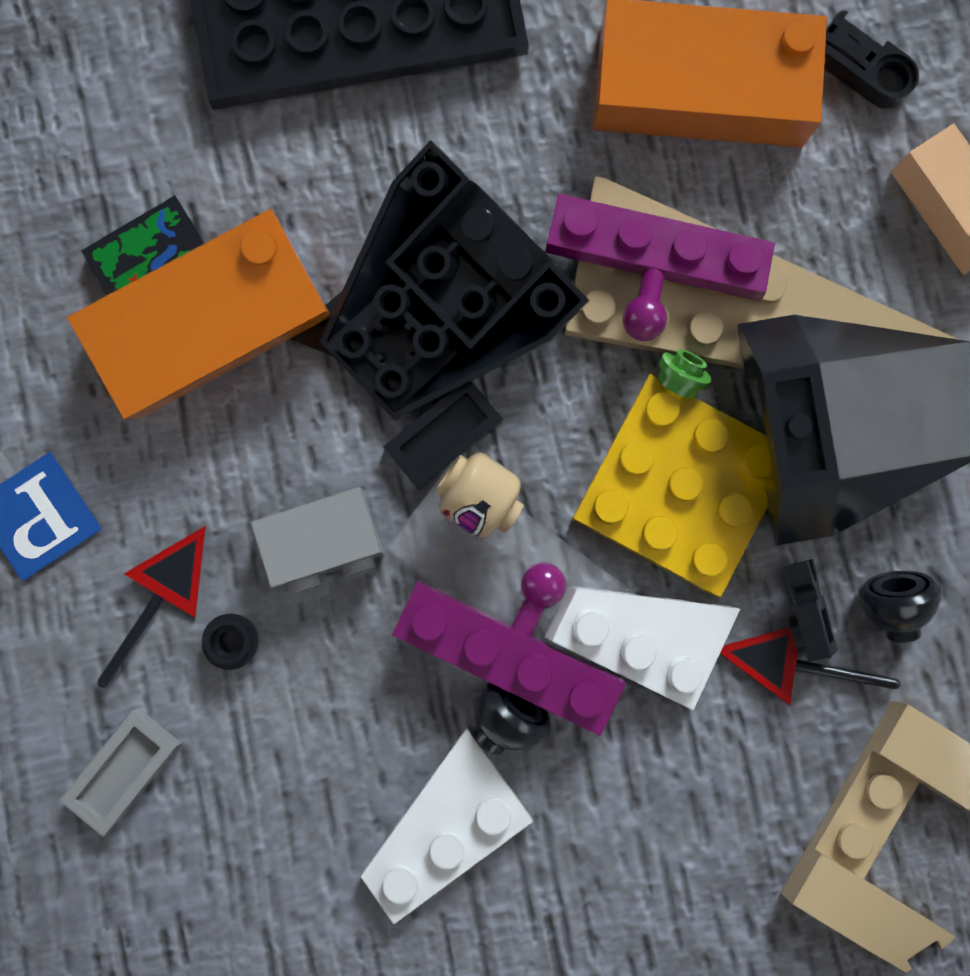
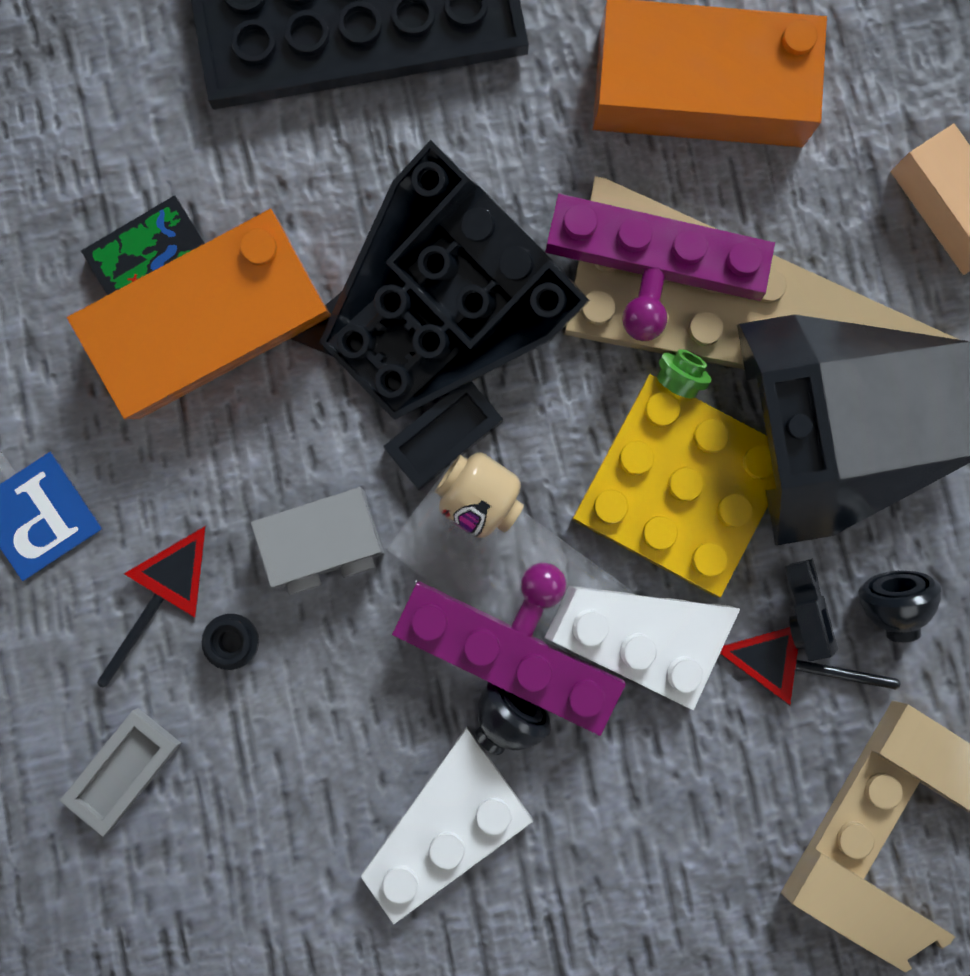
(858, 58): black piece -> none

